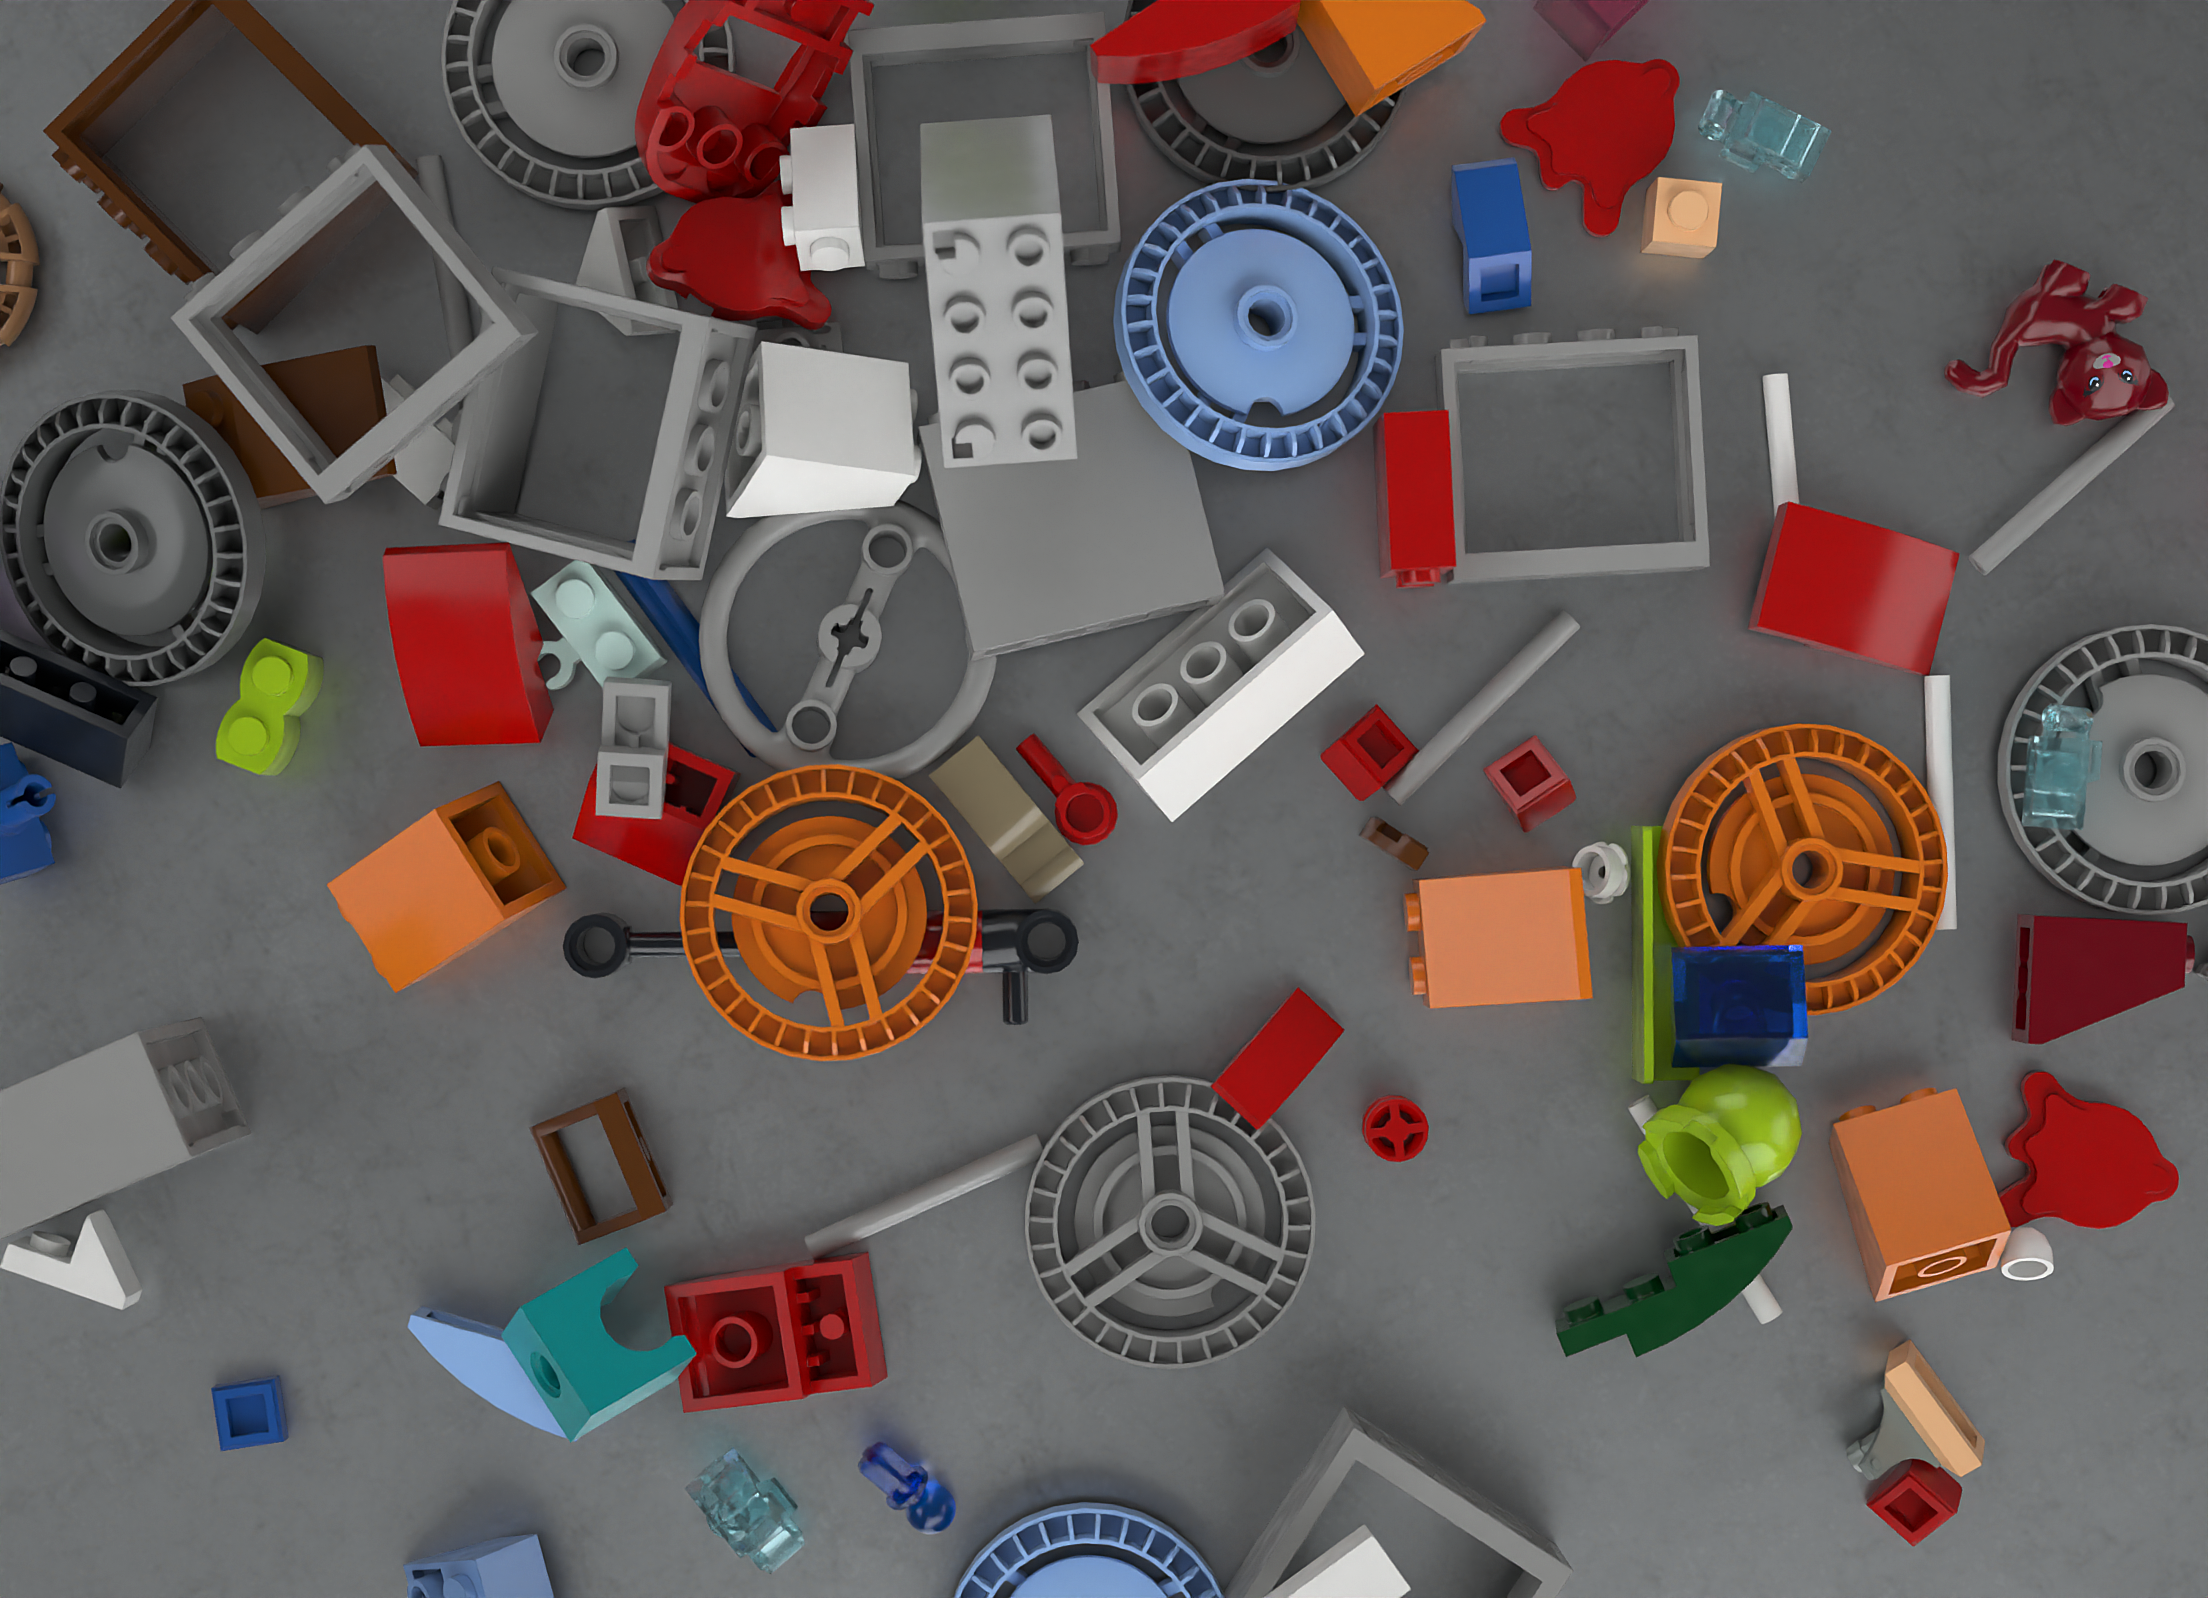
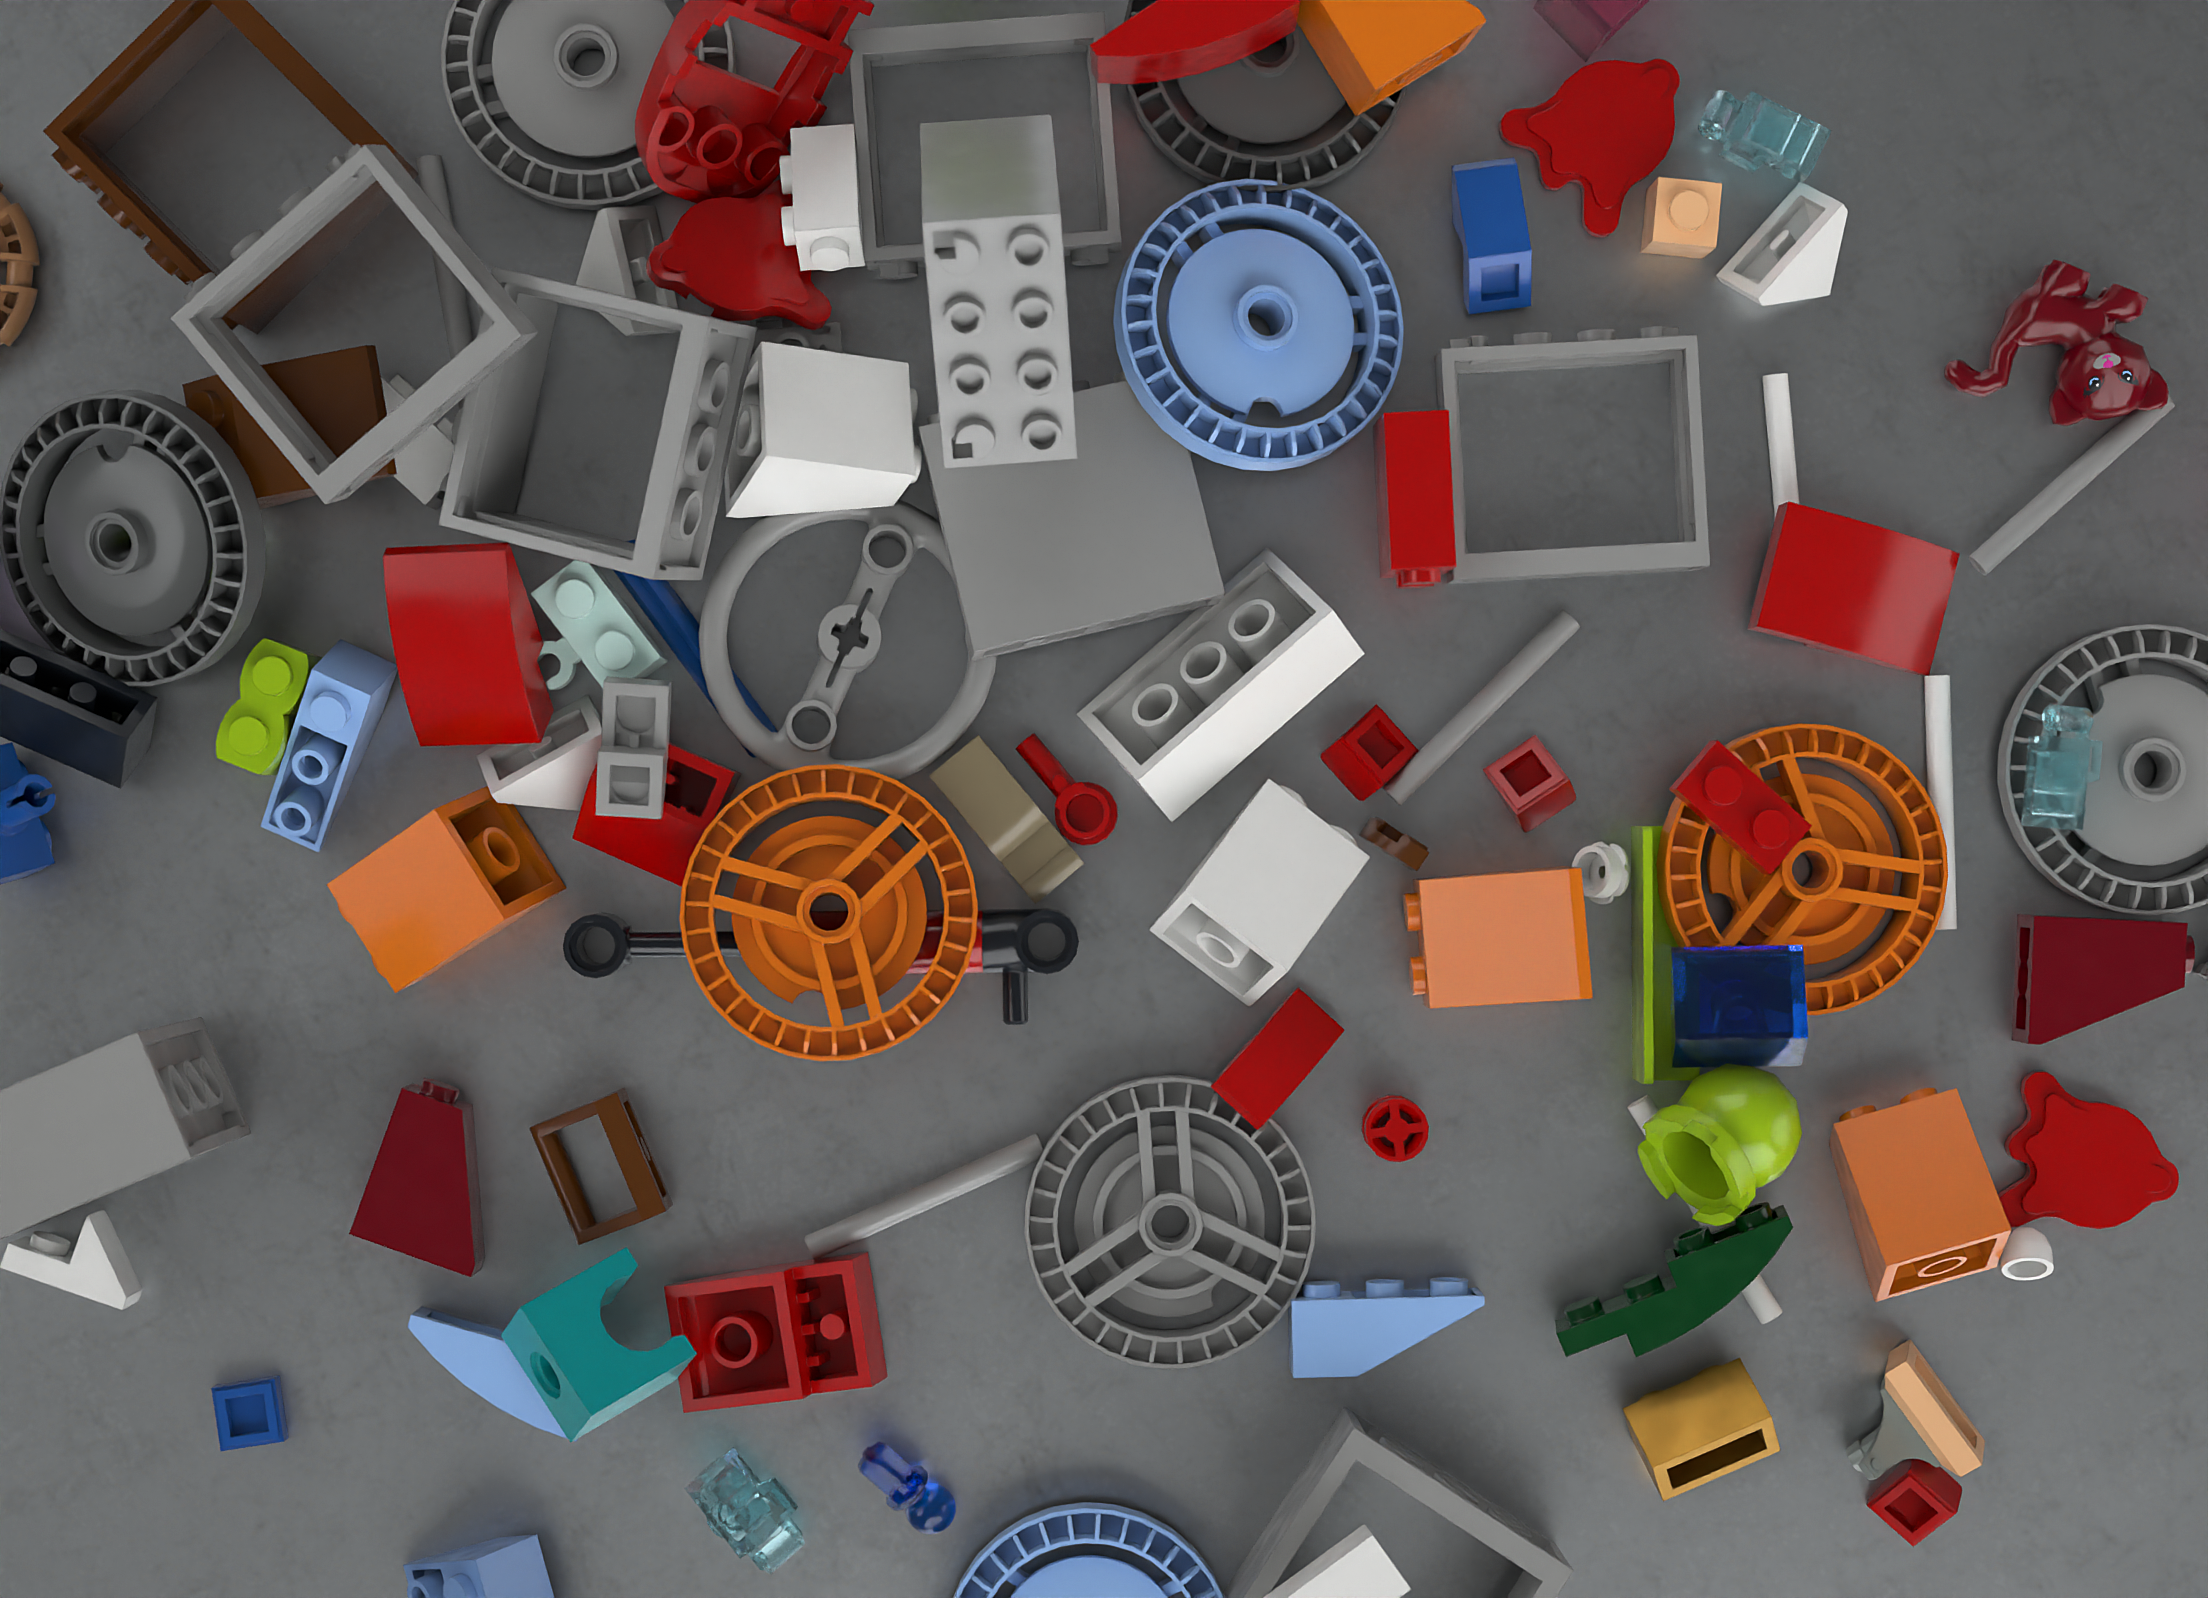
(328, 742): none -> light blue slope
(427, 1182): none -> dark red slope
(550, 771): none -> white slope
(1261, 893): none -> white slope
(1357, 1330): none -> light blue slope
(1701, 1428): none -> pearl gold brick
(1740, 807): none -> red plate
(1791, 251): none -> white slope

